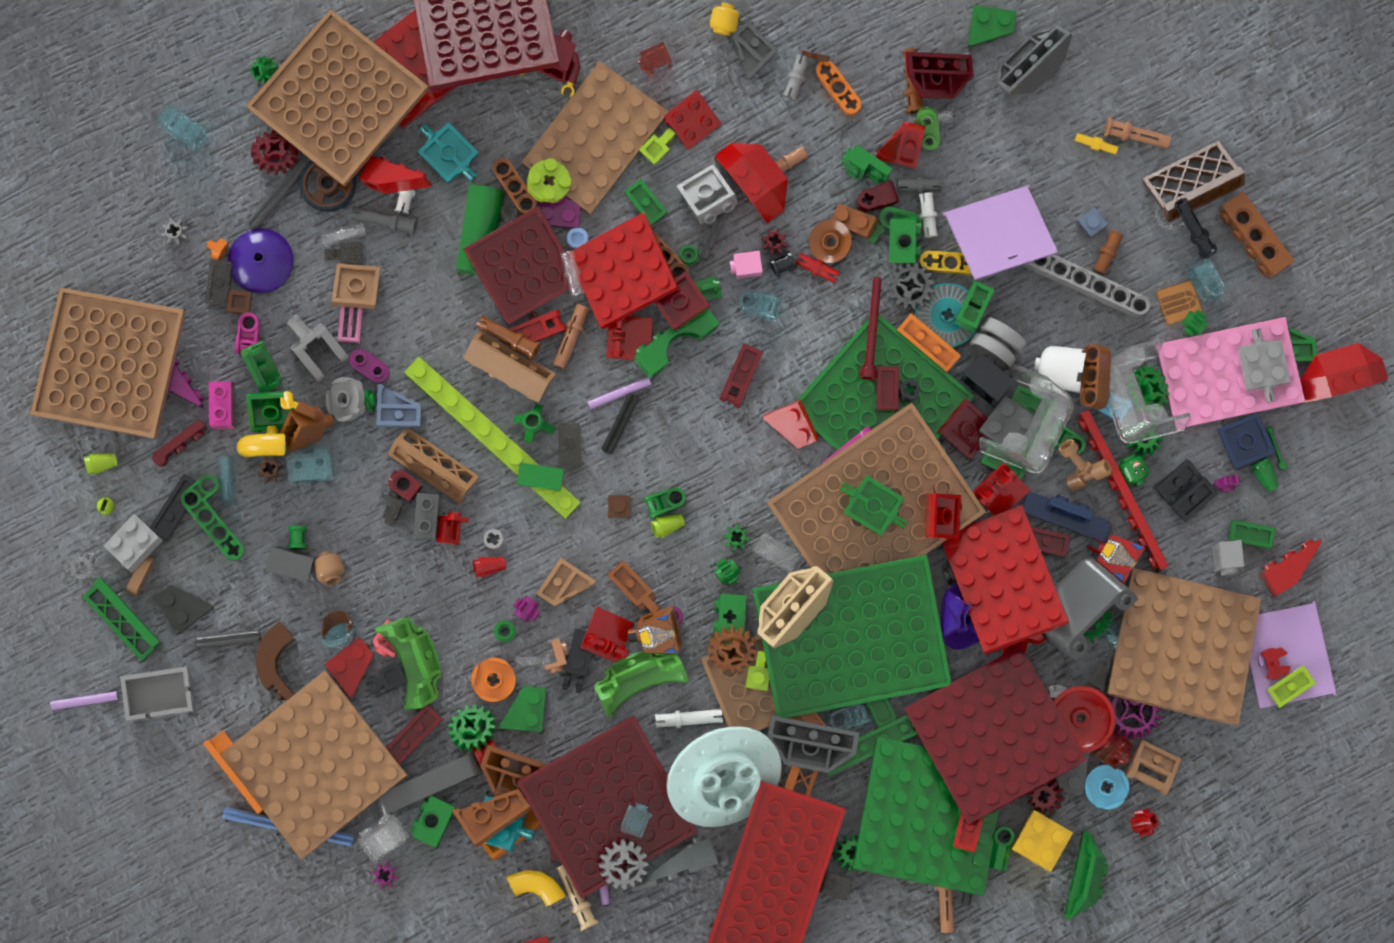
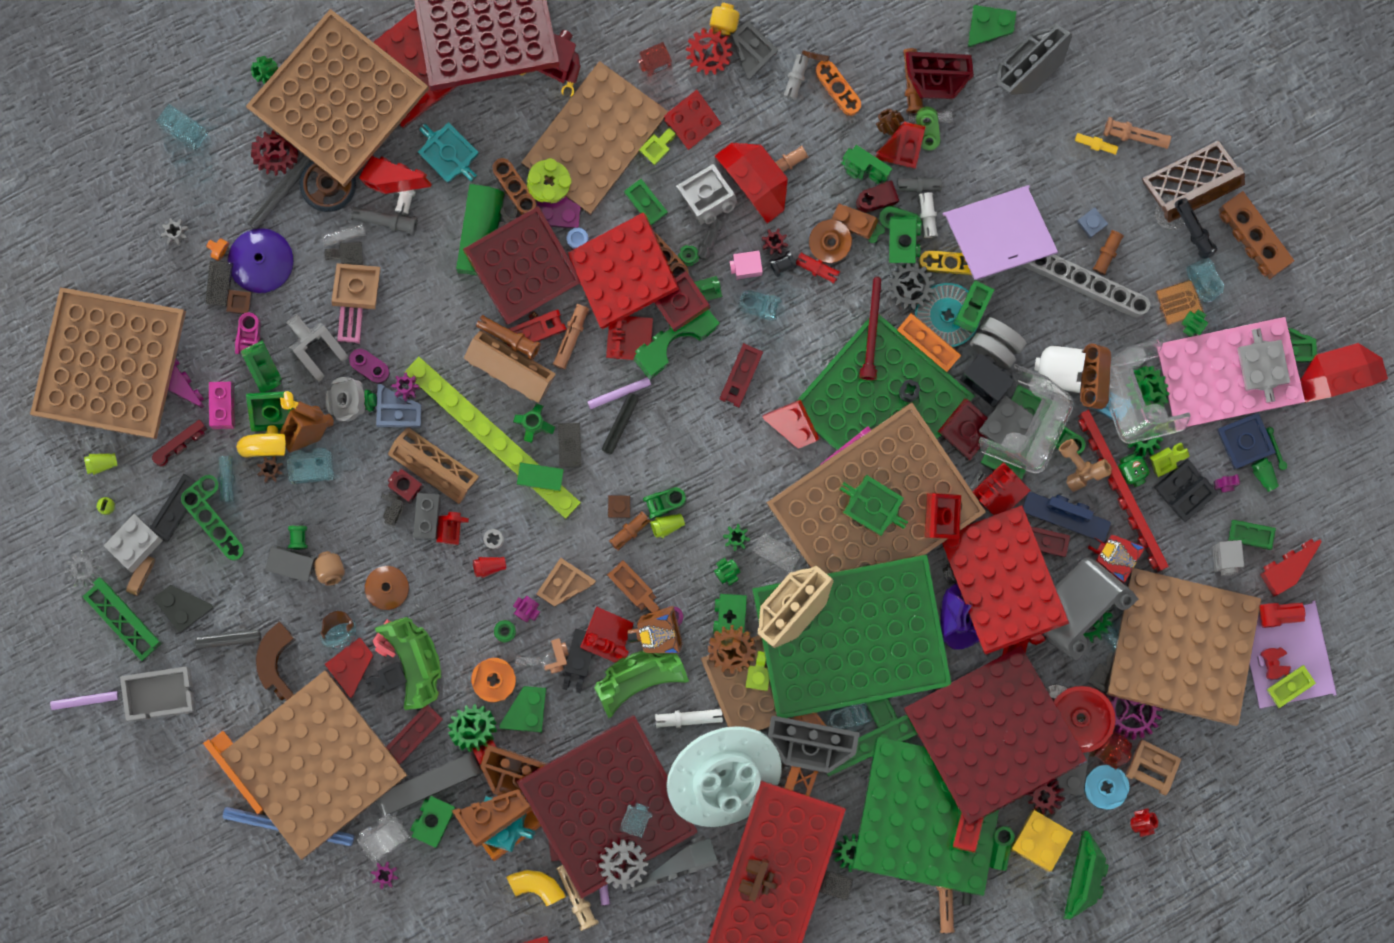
(394, 596): none -> dark orange dish
(405, 380): none -> magenta gear
(572, 273): clear pin -> none
(629, 531): none -> dark orange pin
(716, 55): none -> red gear
(752, 888): none -> reddish brown hips
(887, 388): dark red tile -> none
(889, 121): none -> reddish brown gear
(1166, 459): none -> lime plate
(1276, 615): none -> red piece

